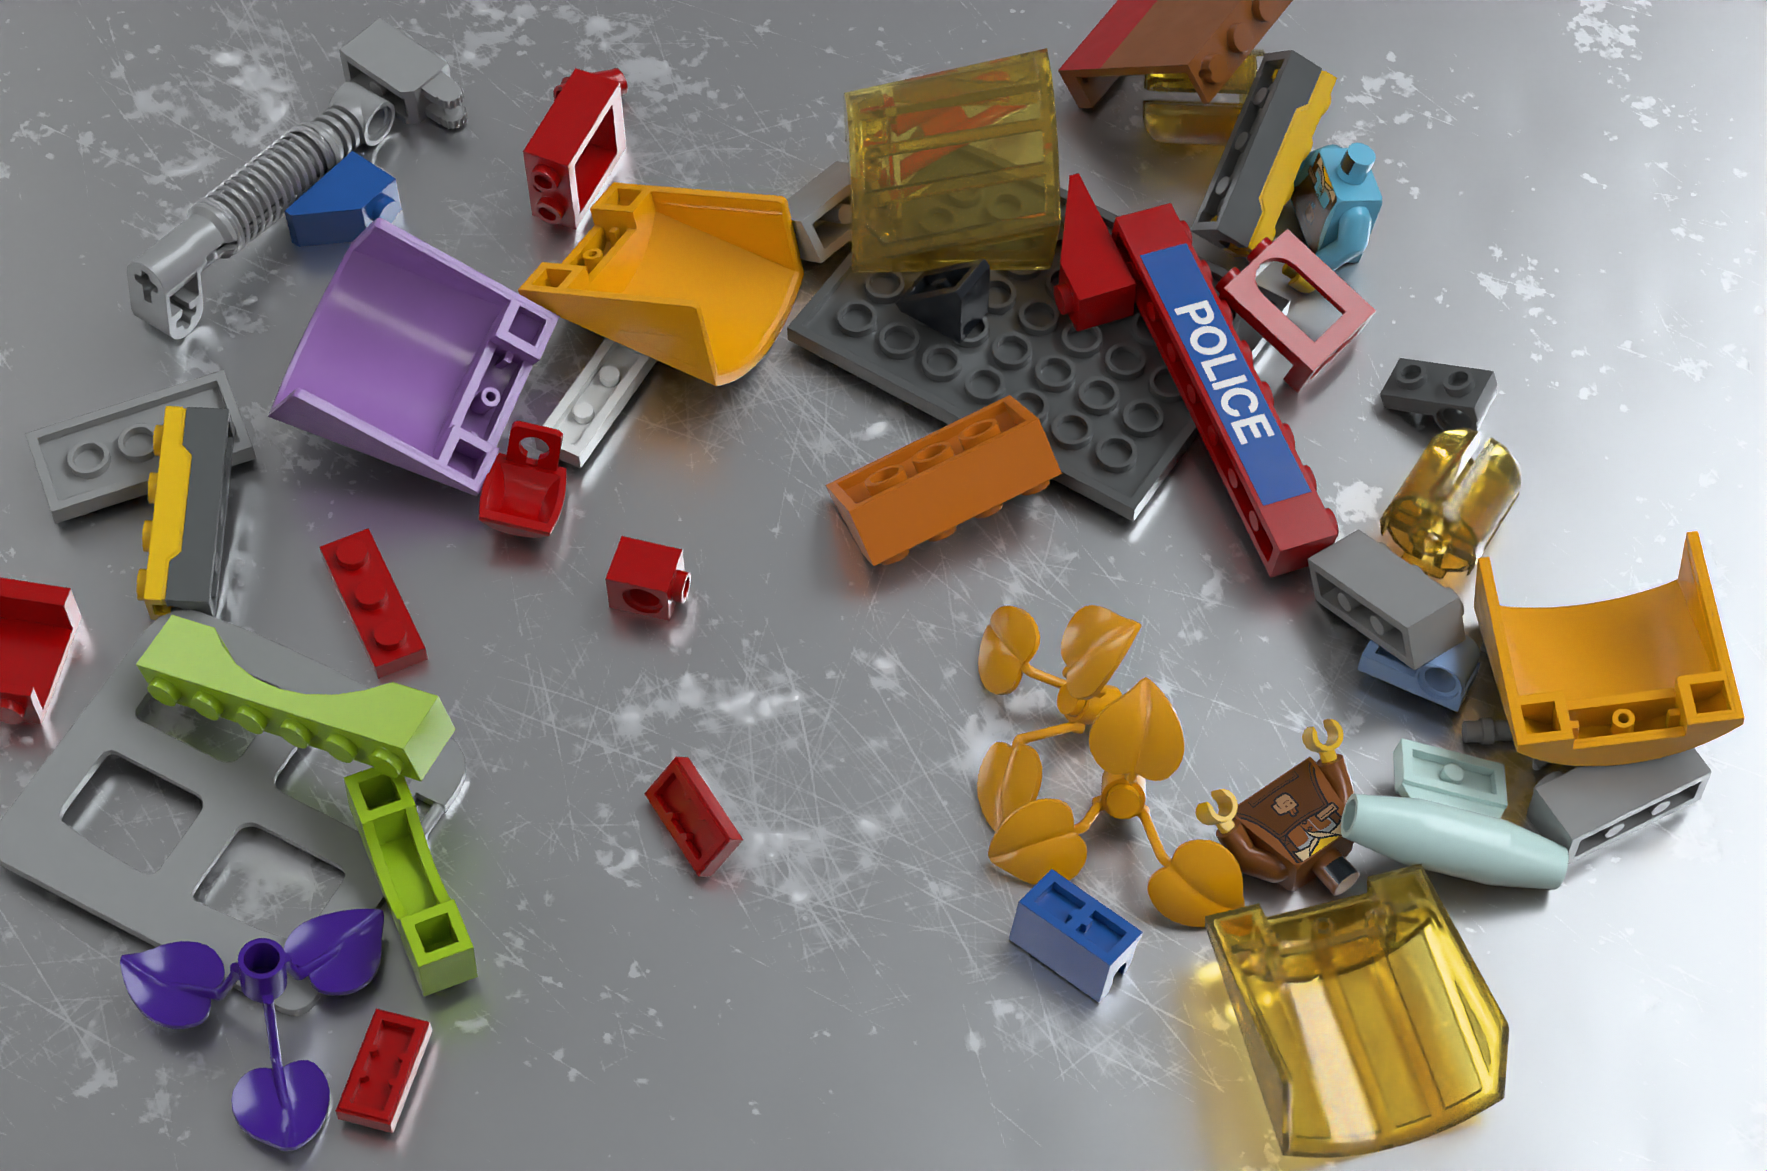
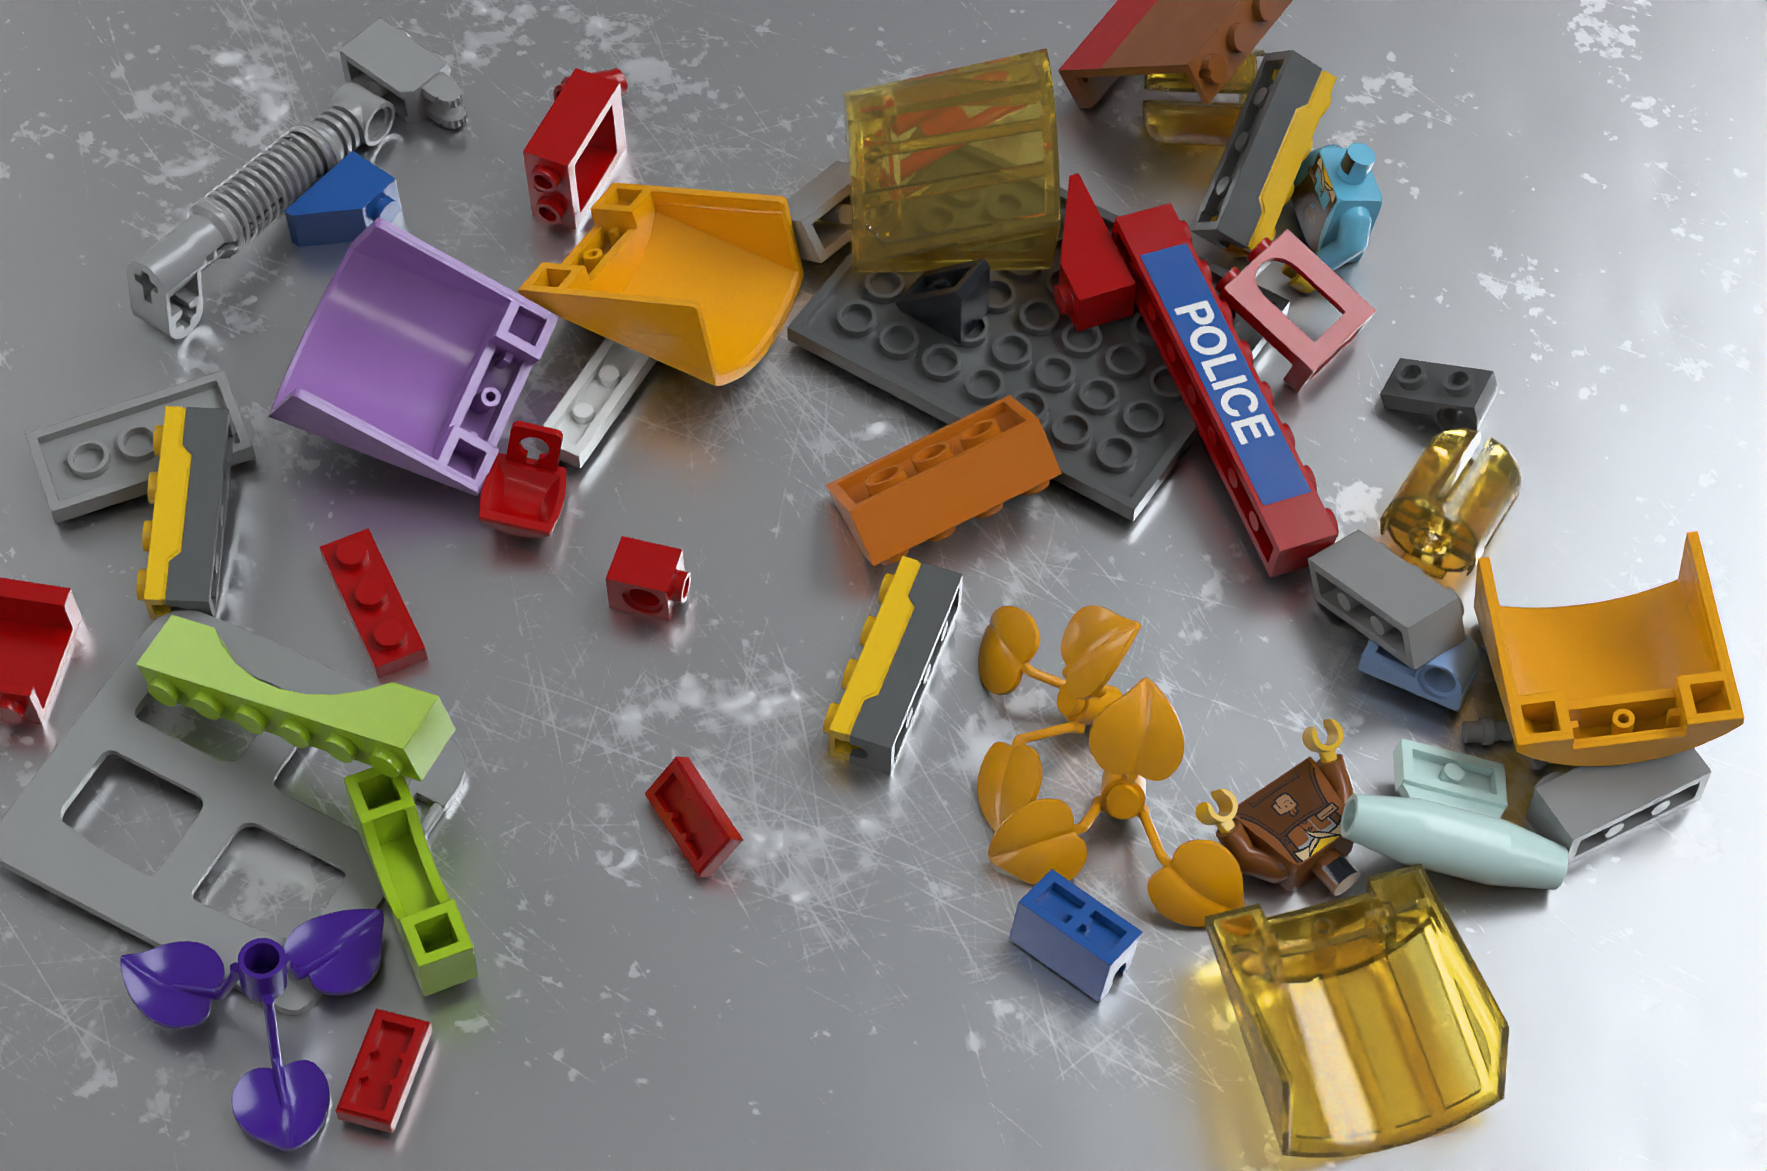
(894, 665): none -> piece

